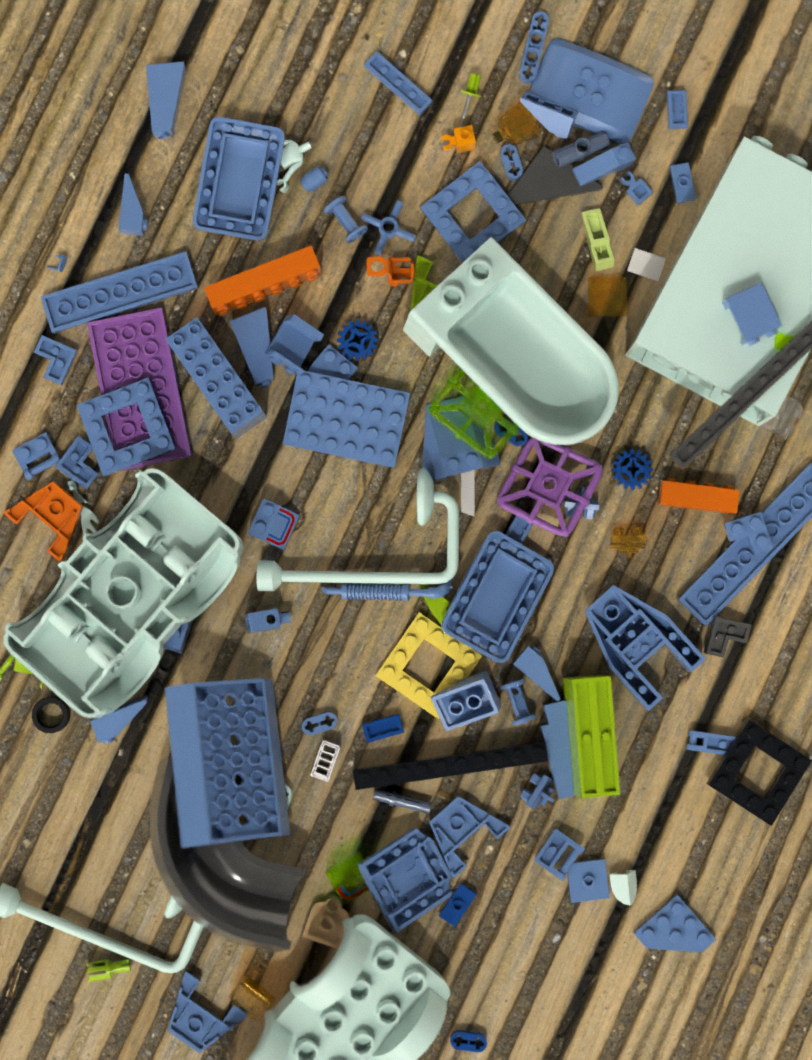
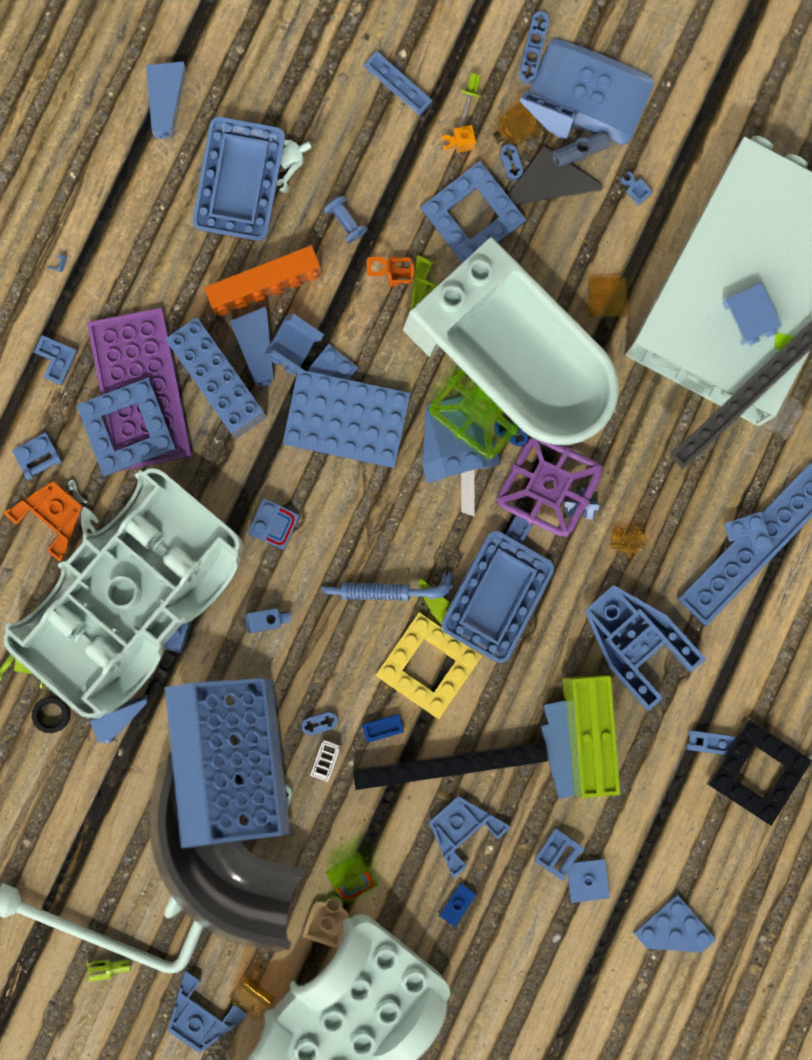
(72, 463): medium blue plate -> none
(119, 292): medium blue plate -> none
(132, 216): medium blue slope -> none
(271, 574): light aqua piece -> none
(314, 179): medium blue brick -> none
(365, 337): blue gear -> none
(388, 234): medium blue bar -> none
(403, 801): sand blue pin -> none
(407, 878): medium blue wedge -> none
(467, 701): medium blue slope -> none
(469, 1036): blue beam -> none
(518, 702): medium blue hose -> none
(534, 798): medium blue hips -> none
(535, 668): medium blue slope -> none
(598, 240): yellowish green slope -> none
(605, 164): medium blue slope -> none
(624, 886): light aqua brick -> none
(639, 469): blue gear -> none
(646, 264): white sticker -> none
(677, 109): medium blue plate -> none
(682, 183): medium blue plate -> none
(698, 497): orange brick -> none
(722, 631): dark grey plate -> none

